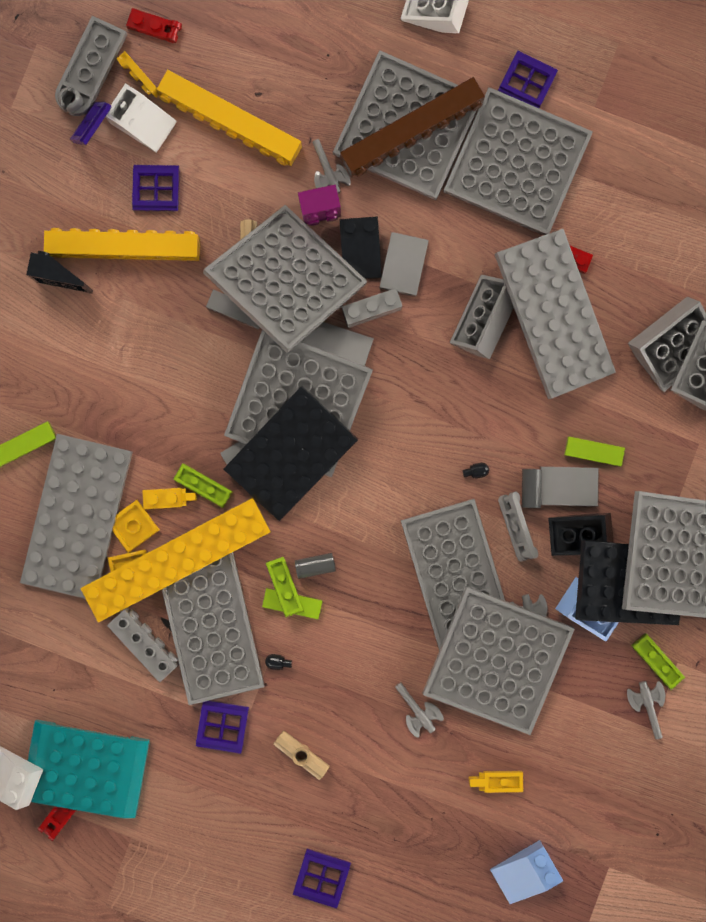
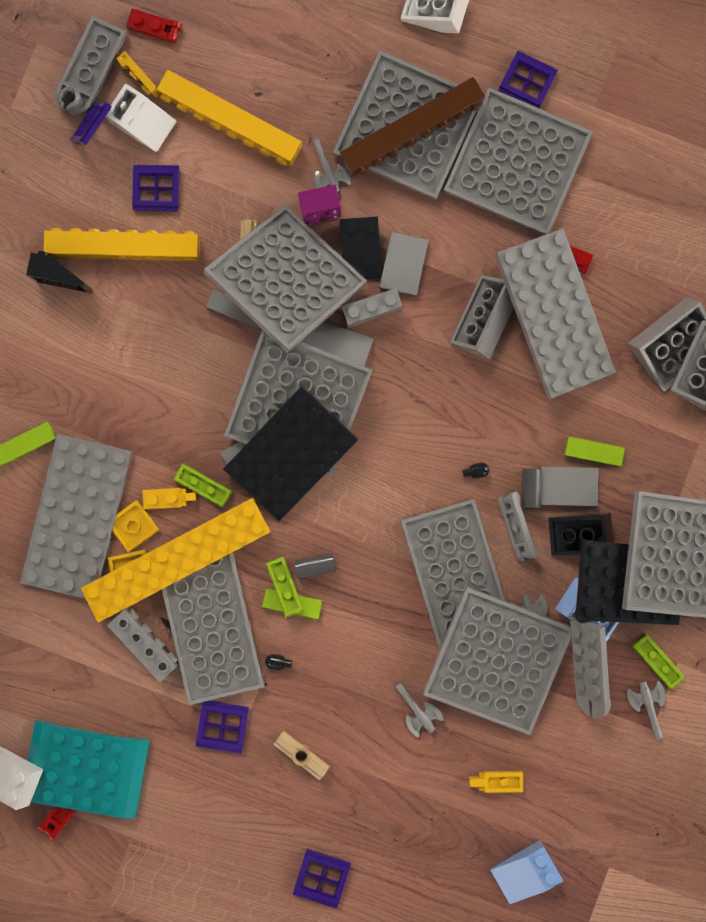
(590, 667): none -> light grey plate

